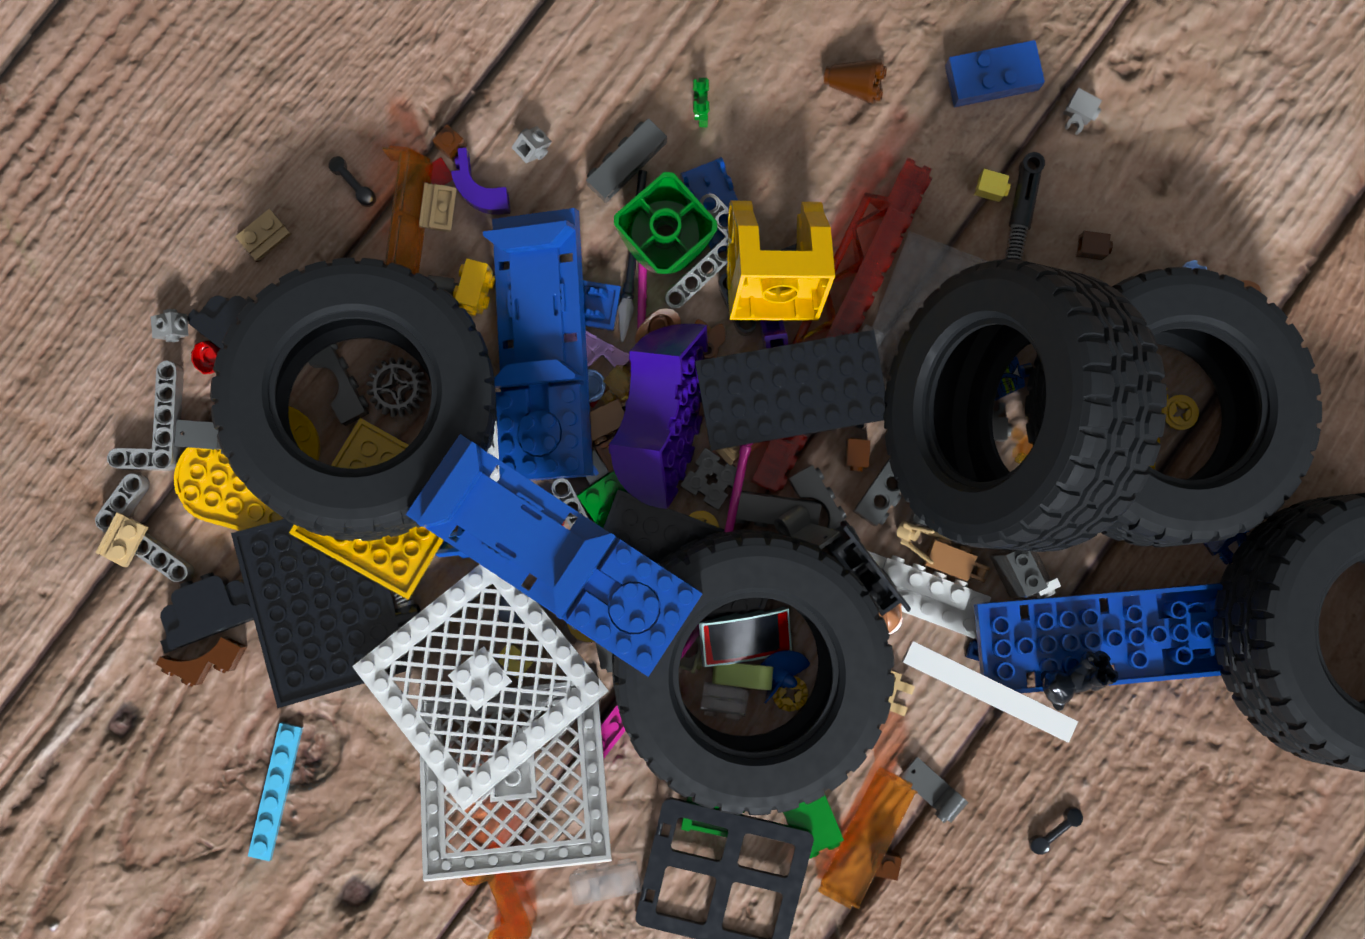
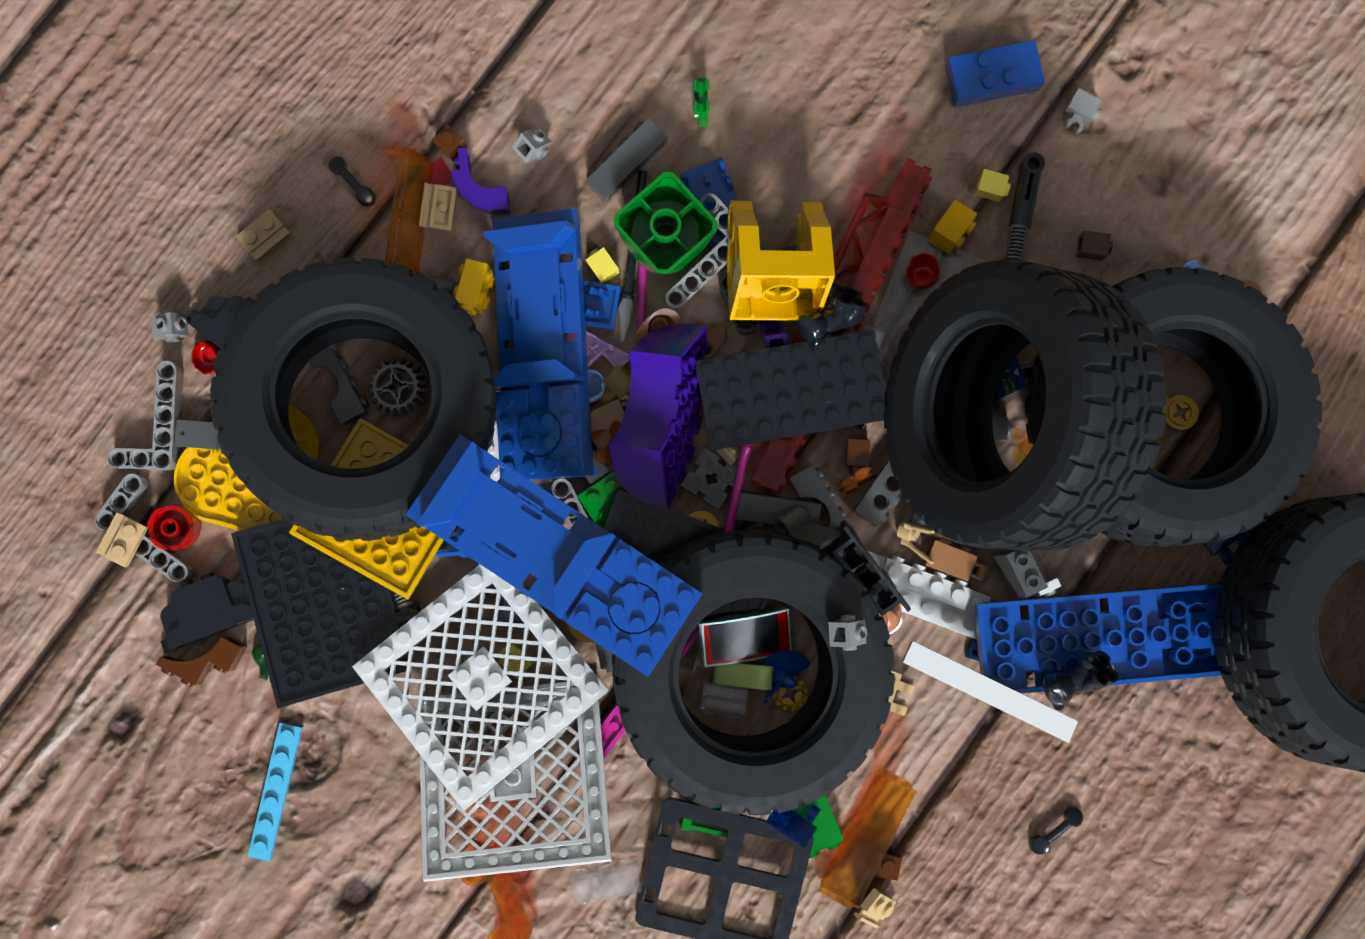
(162, 533): none -> red brick
(258, 657): none -> dark green animal
(602, 265): none -> light yellow brick
(602, 440): none -> dark orange plate
(794, 826): none -> clear blue plate
(842, 311): none -> black animal
(847, 632): none -> light grey brick
(850, 483): none -> dark orange plate
(858, 79): reddish brown cone -> none
(875, 907): none -> tan plate
(923, 271): none -> red hair
(934, 790): dark grey door -> none
(952, 227): none -> yellow brick

